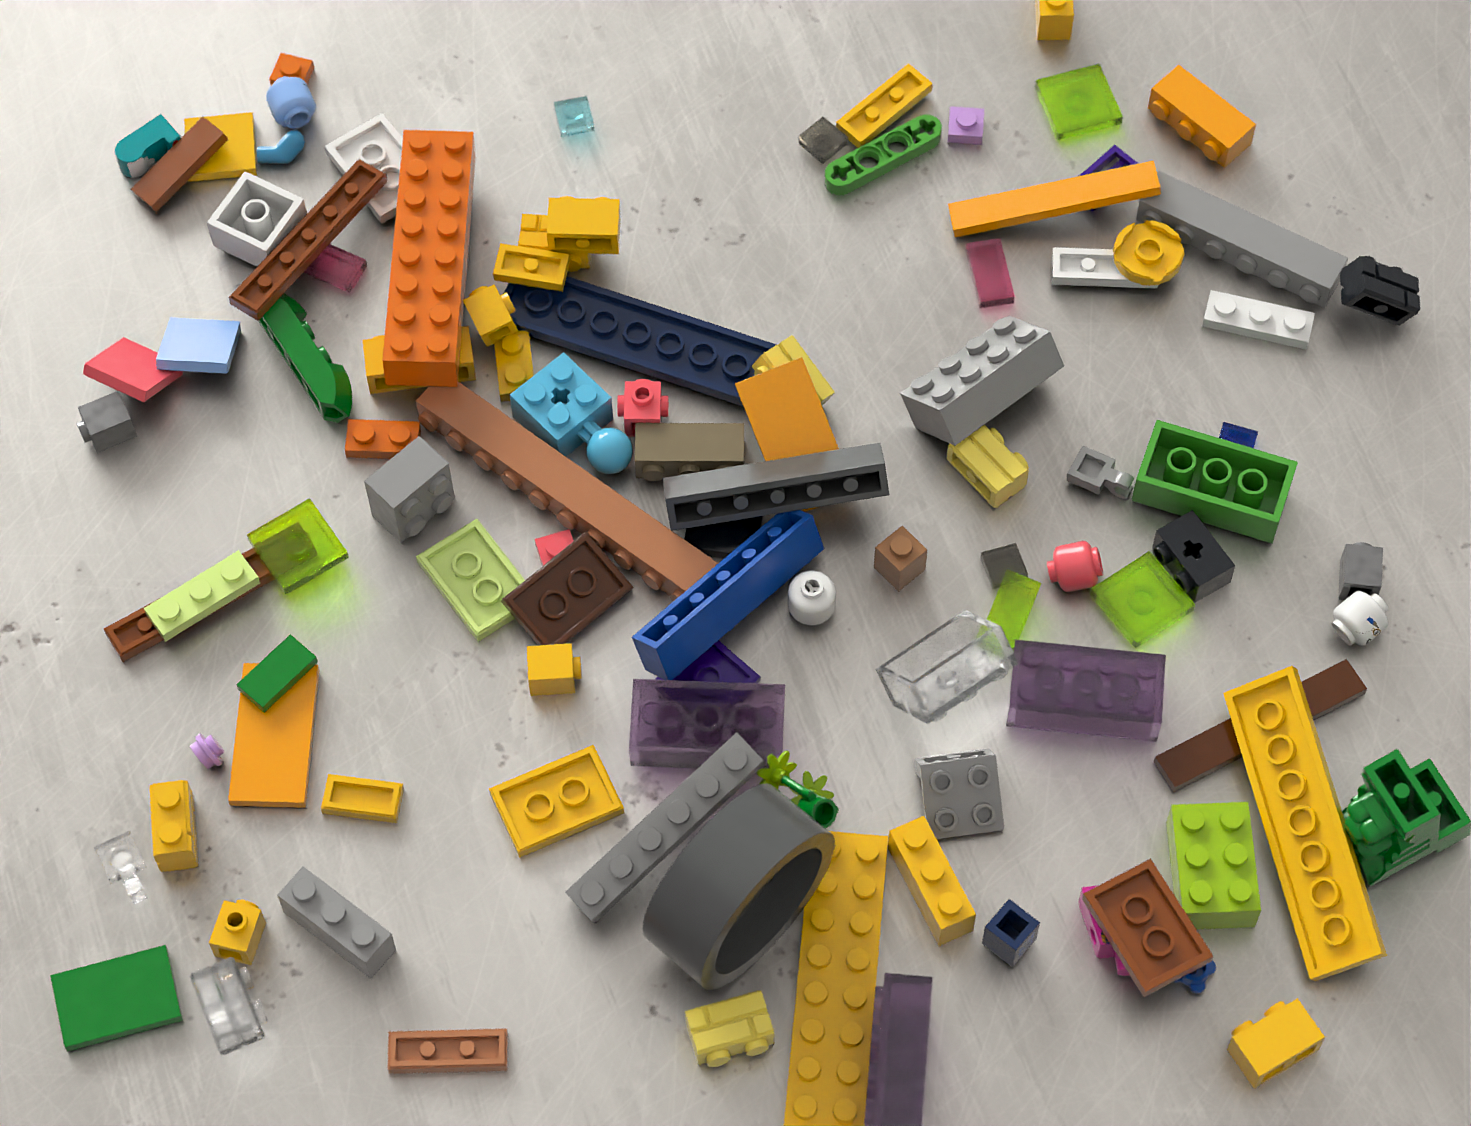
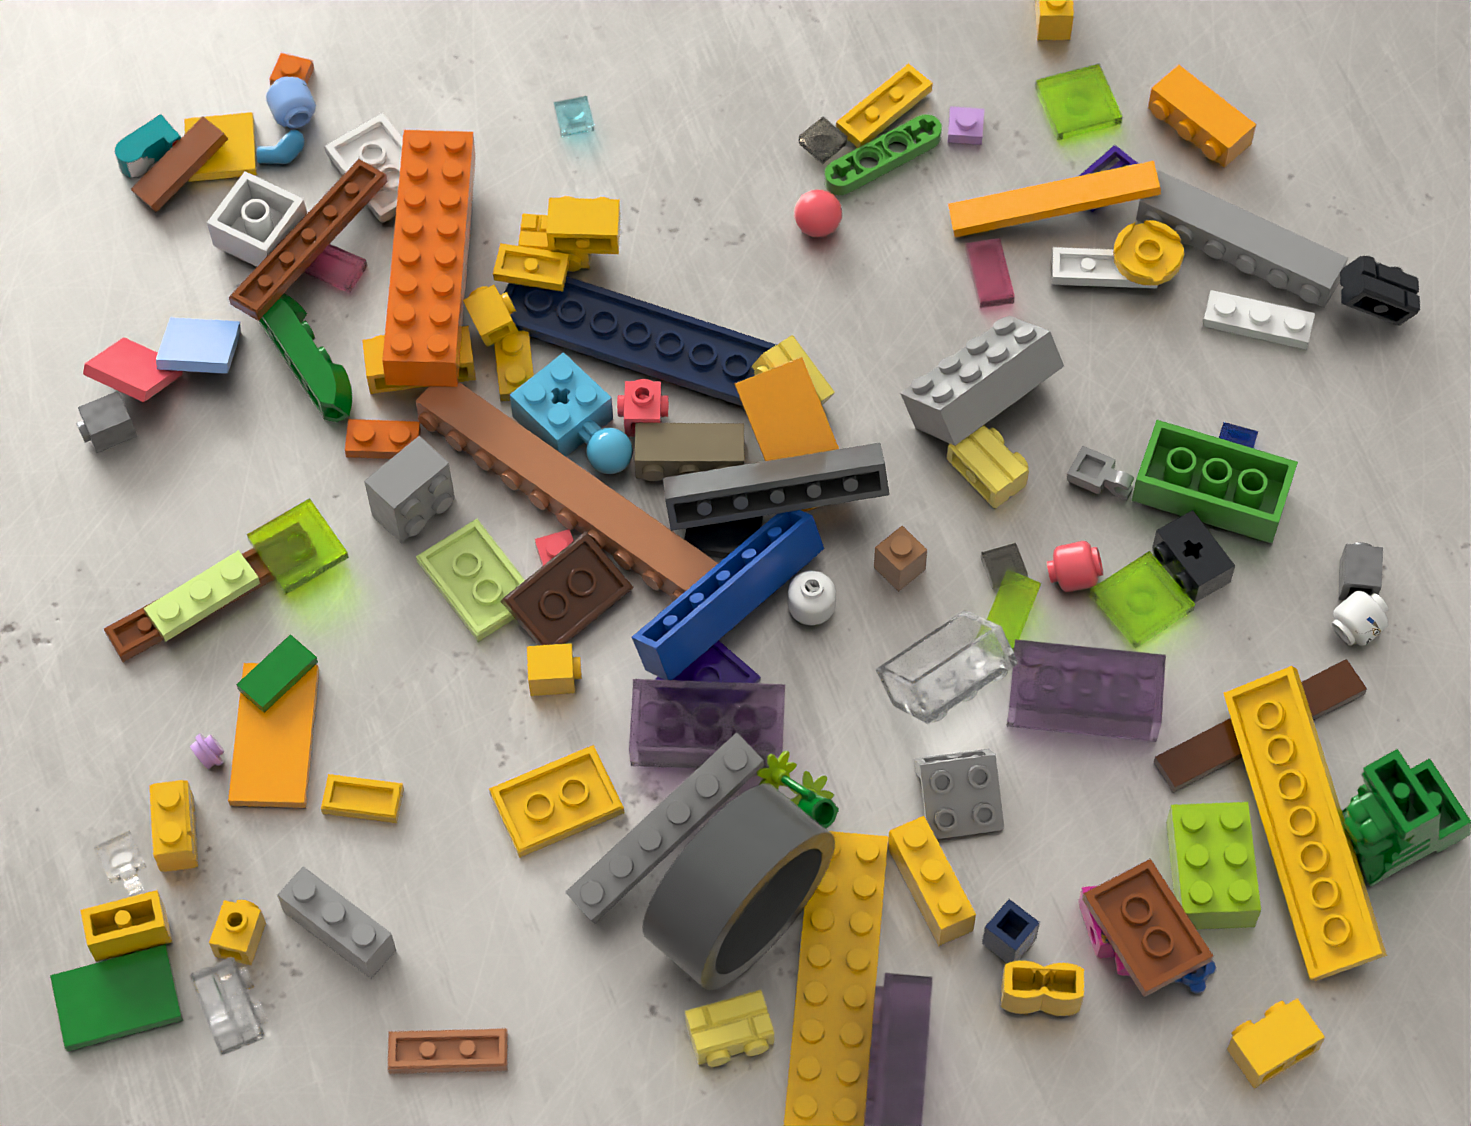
(126, 926): none -> yellow brick
(818, 213): none -> coral piece
(1052, 988): none -> yellow brick

